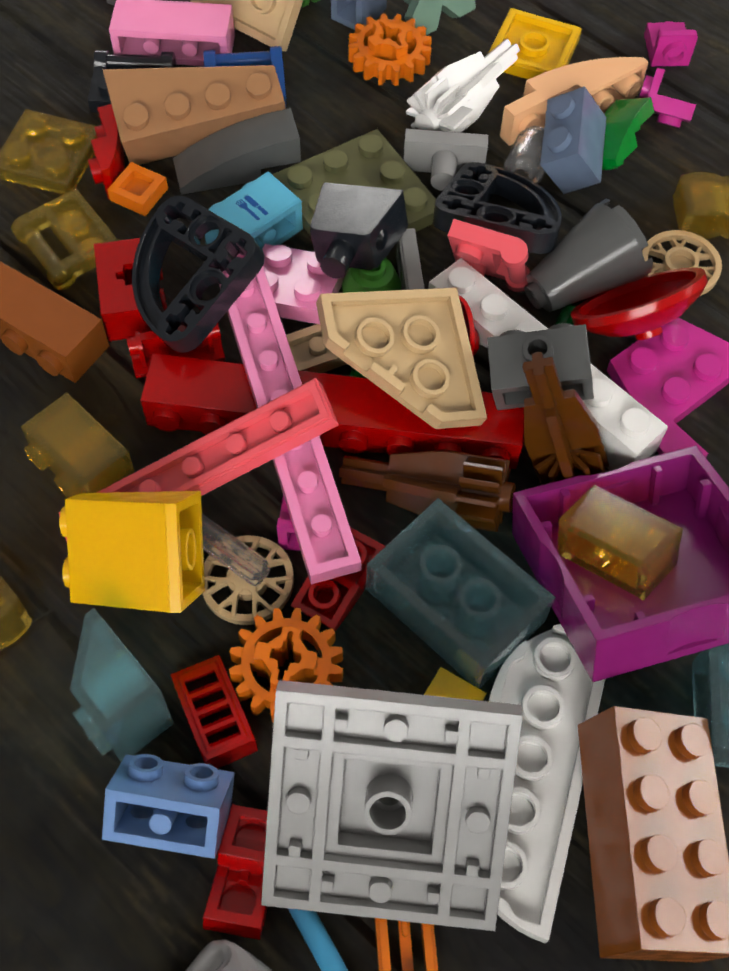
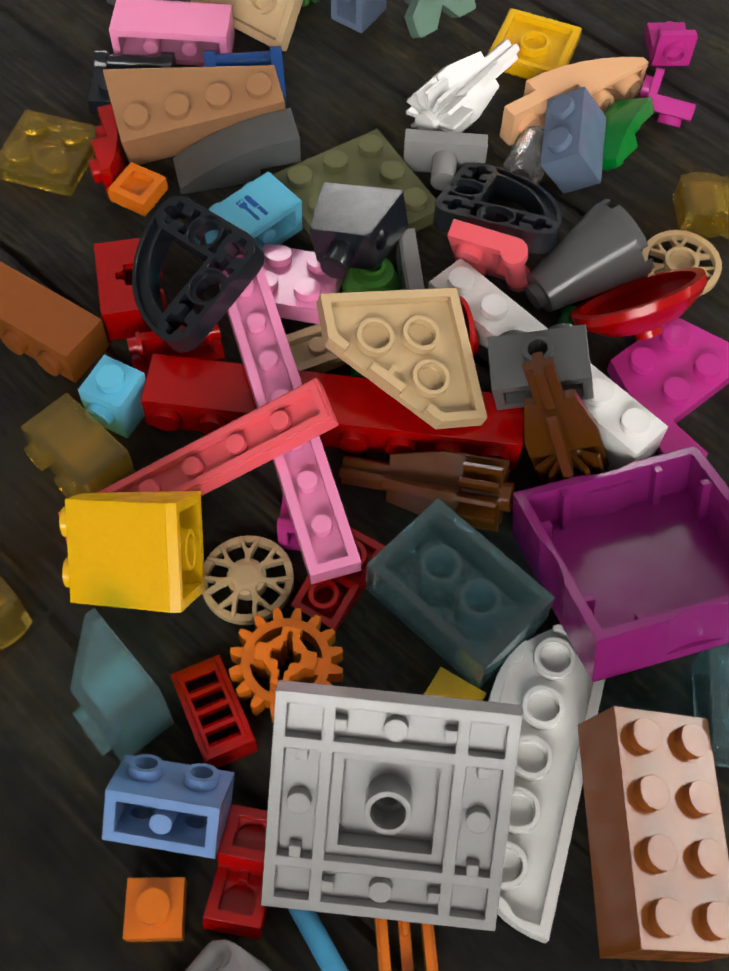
(76, 228): clear yellow plate -> none
(114, 395): none -> medium azure brick
(155, 909): none -> orange plate
(233, 553): clear axle -> none
(389, 49): orange gear -> none
(619, 541): clear yellow brick -> none

